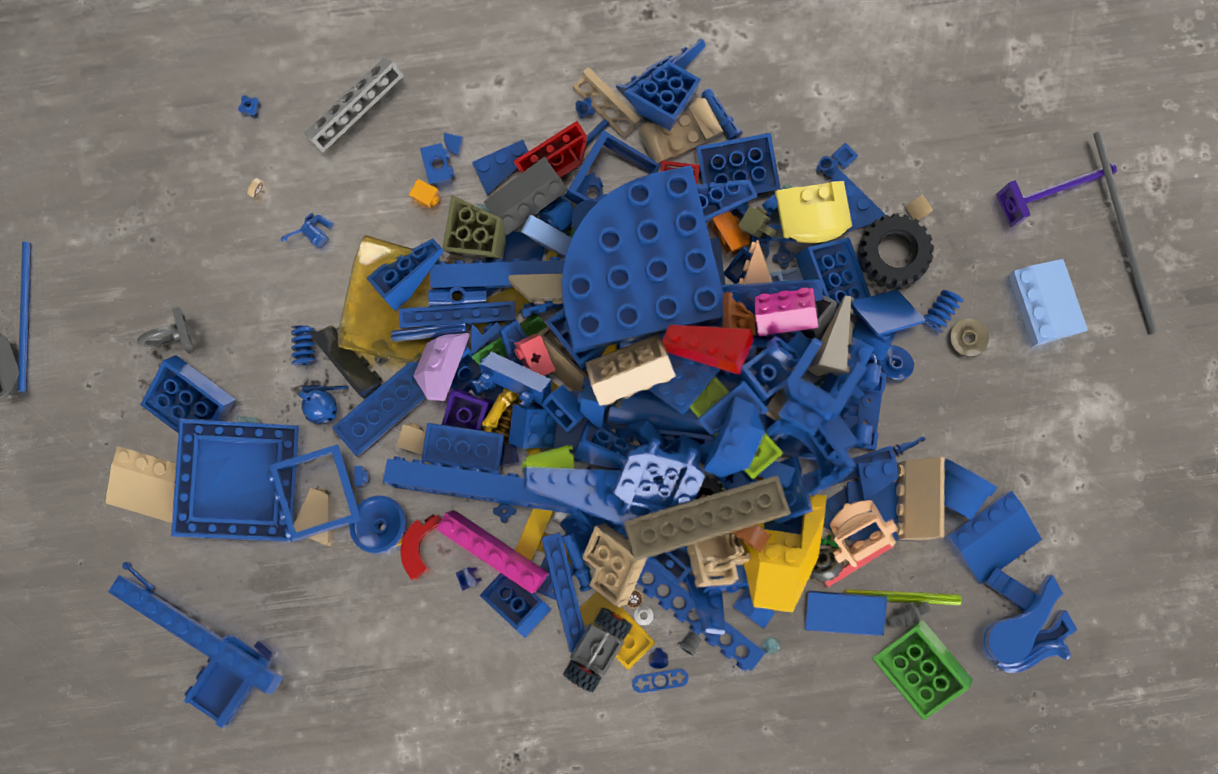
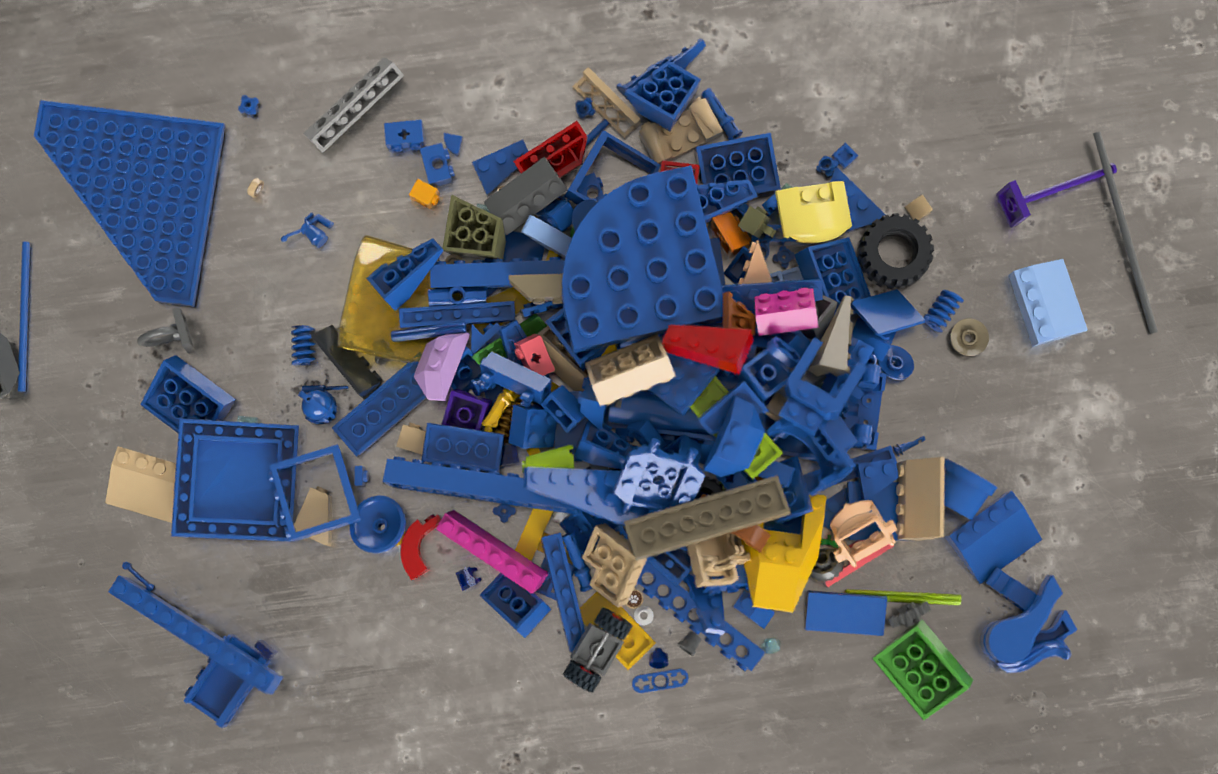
(143, 183): none -> blue plate
(395, 133): none -> blue brick

